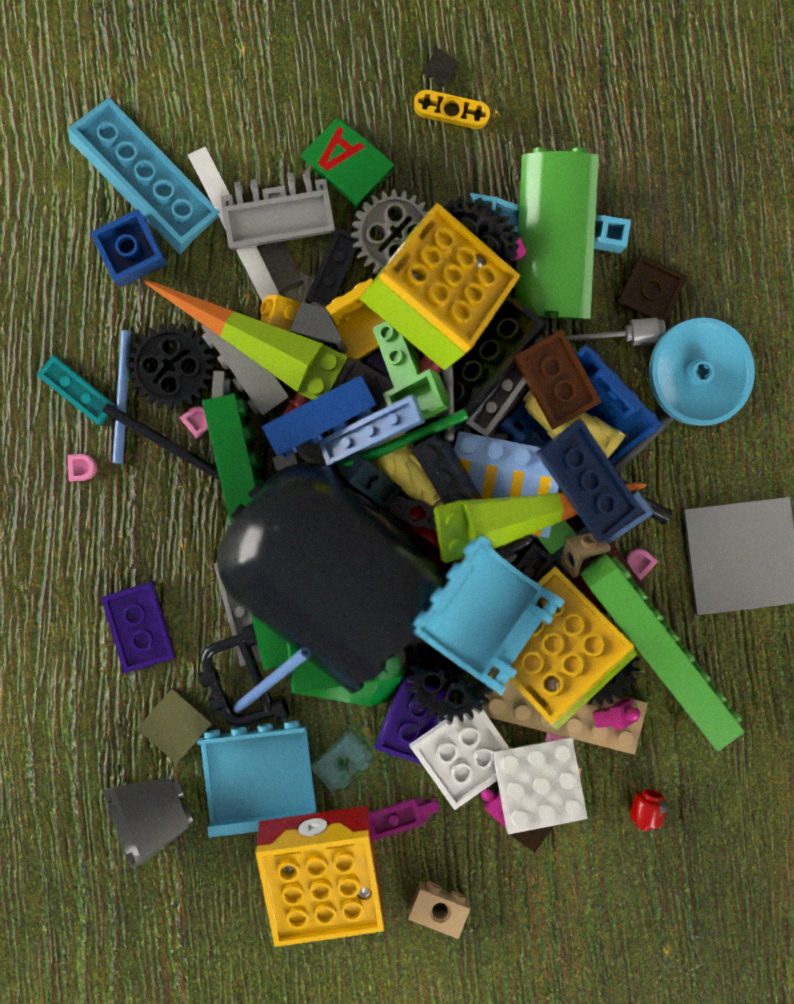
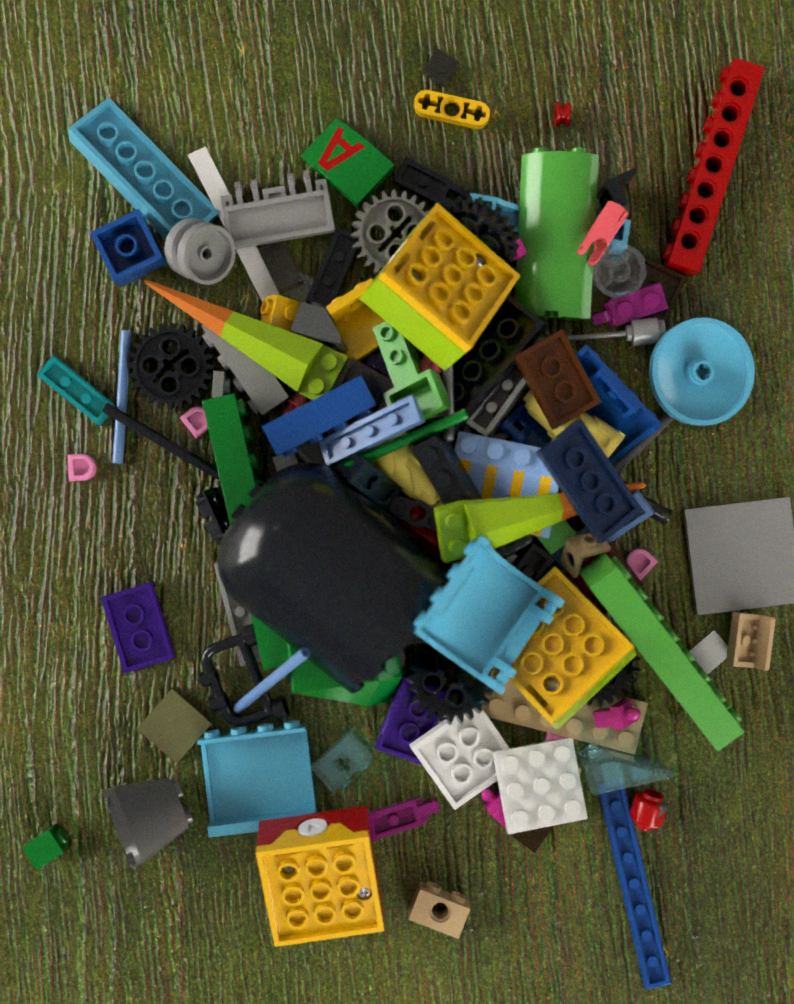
(46, 846): none -> green brick
(200, 251): none -> light grey wheel
(213, 504): none -> black hinge
(427, 183): none -> black hinge
(562, 114): none -> red bush
(603, 231): none -> coral piece
(613, 189): none -> black panel
(614, 770): none -> clear light blue slope
(619, 270): none -> clear cylinder
(627, 308): none -> magenta hinge
(635, 889): none -> blue tile
(710, 652): none -> white sticker
(746, 78): none -> red brick
(750, 641): none -> tan bracket

